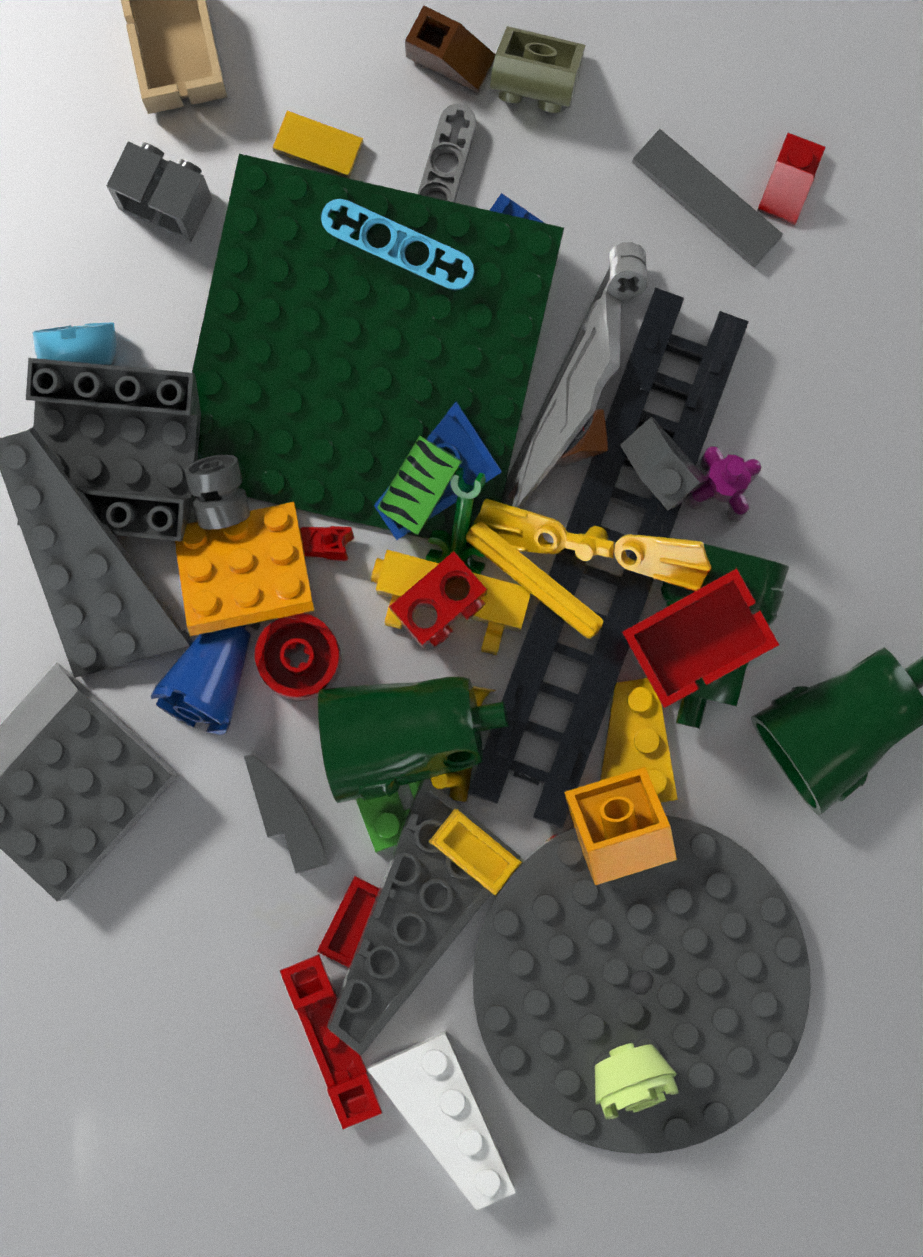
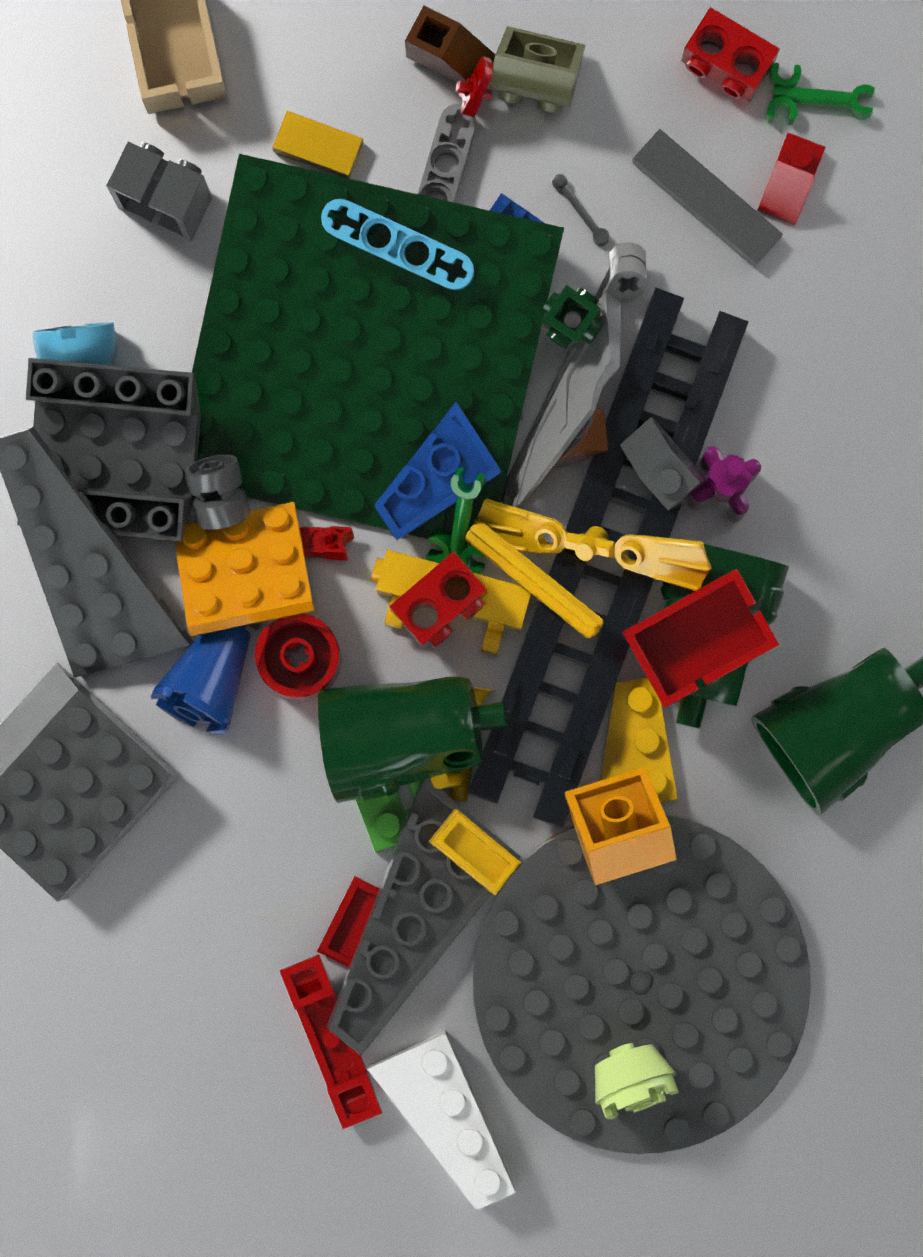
(285, 815): dark grey slope -> none
(419, 485): bright green brick -> none
(475, 87): none -> red piece
(572, 302): none -> dark green brick
(600, 235): none -> dark grey hinge
(736, 46): none -> red brick
(786, 95): none -> green bar

